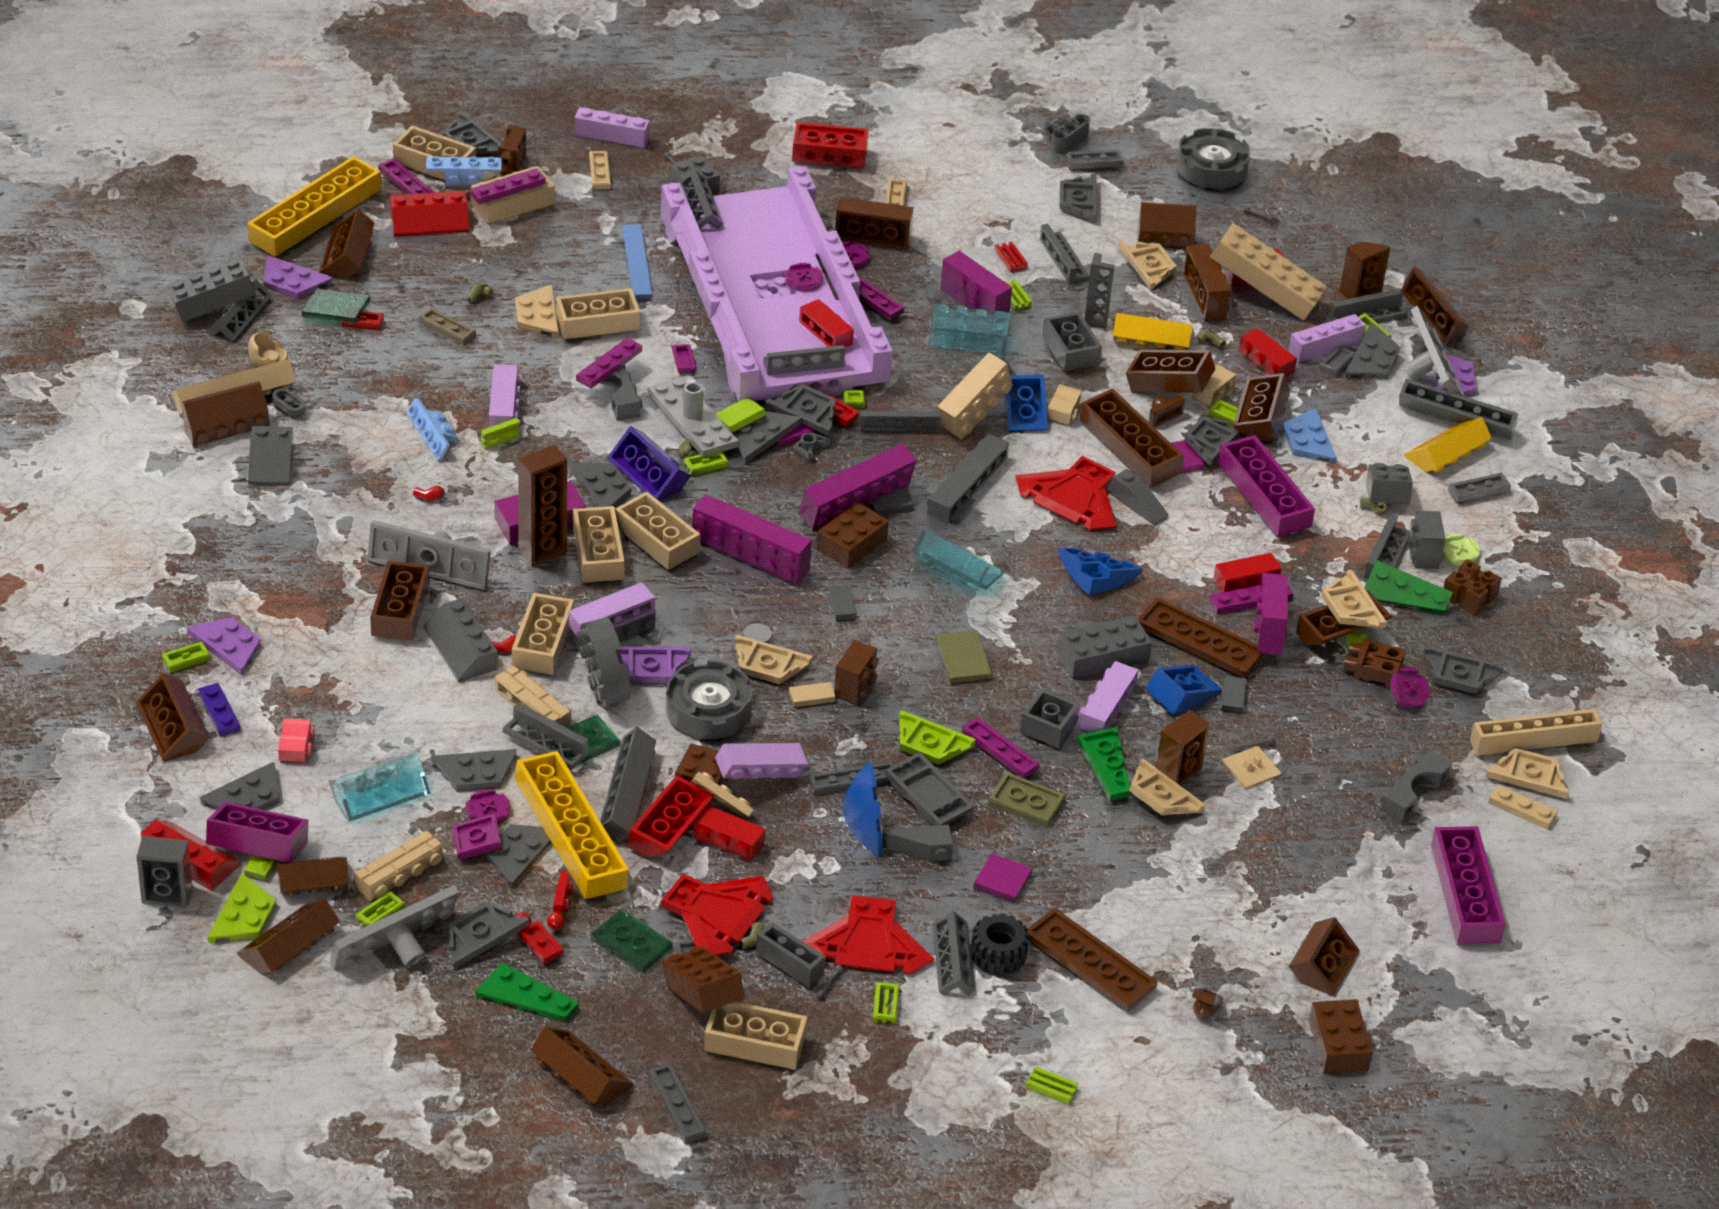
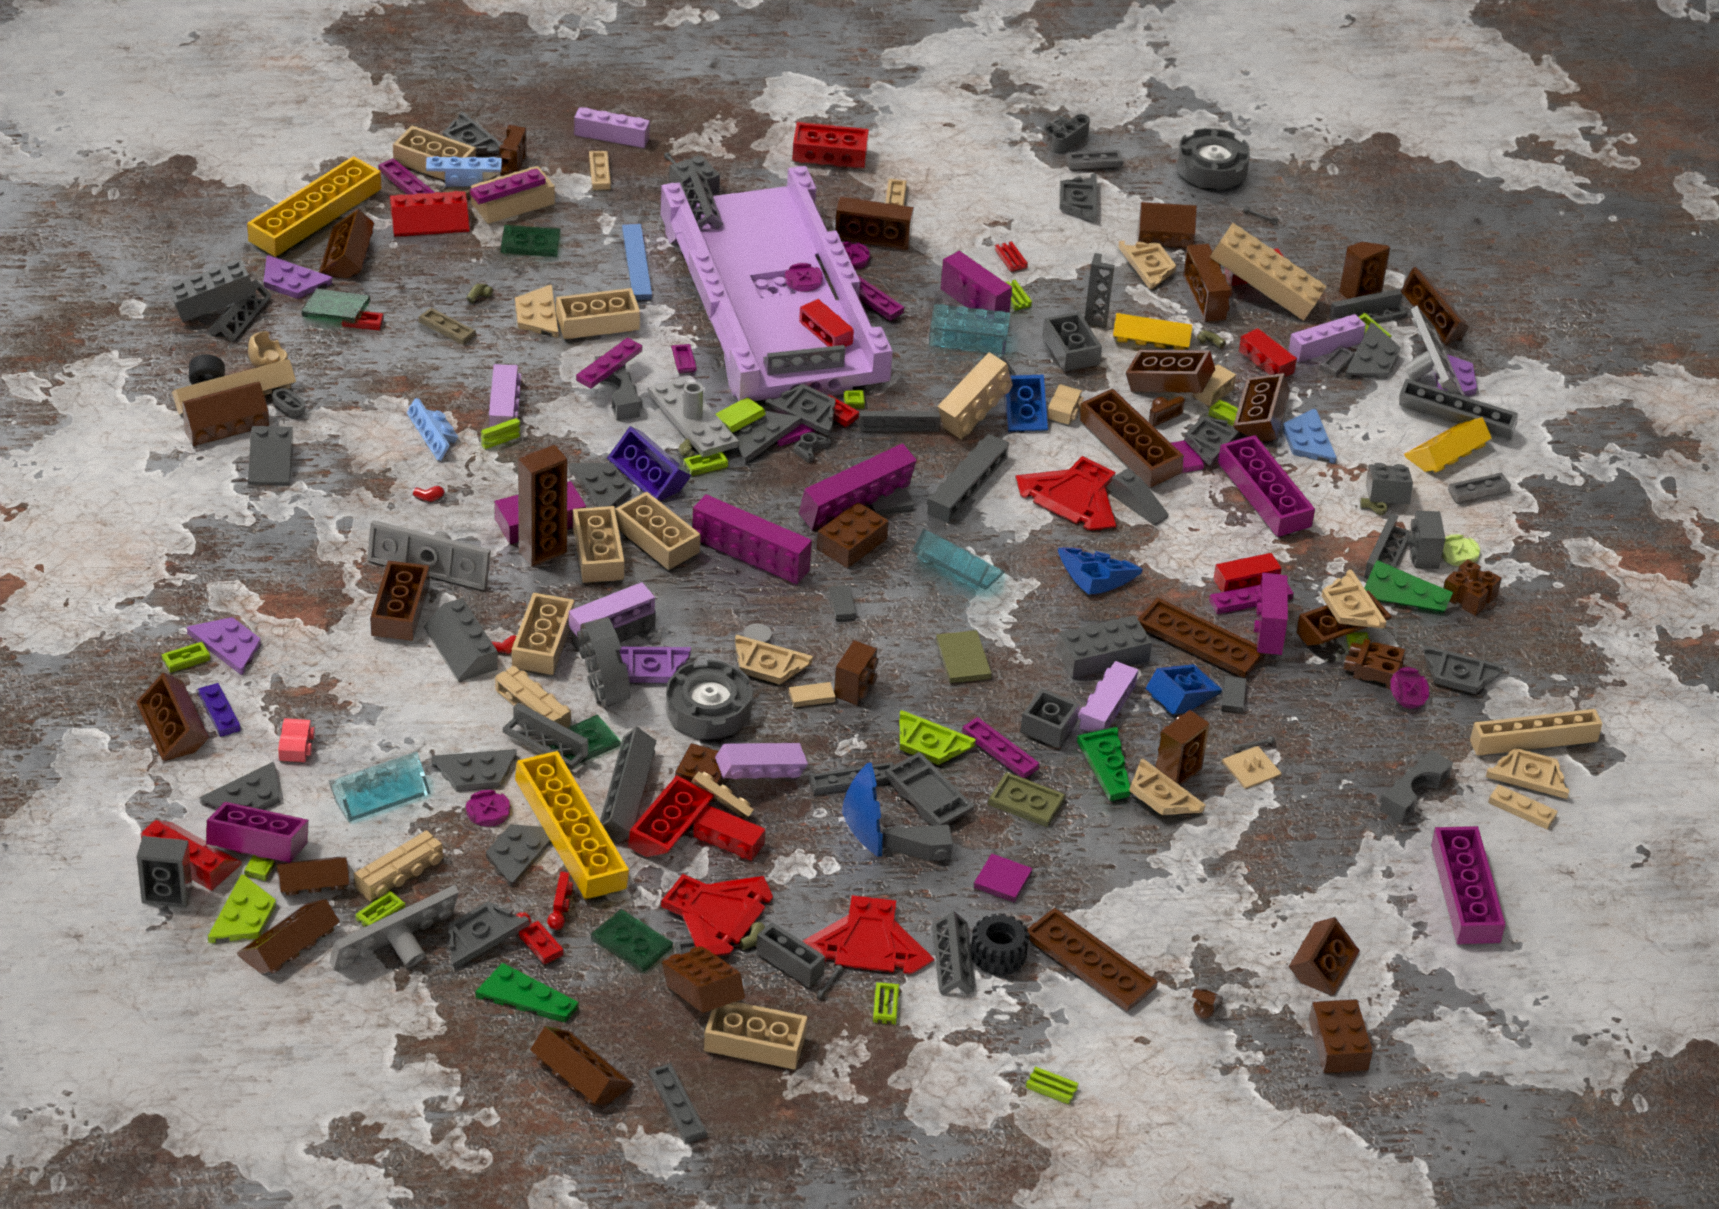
(205, 368): none -> black tyre
(477, 837): magenta tile -> none
(530, 240): none -> clear green tile
(1063, 255): dark grey fence -> none

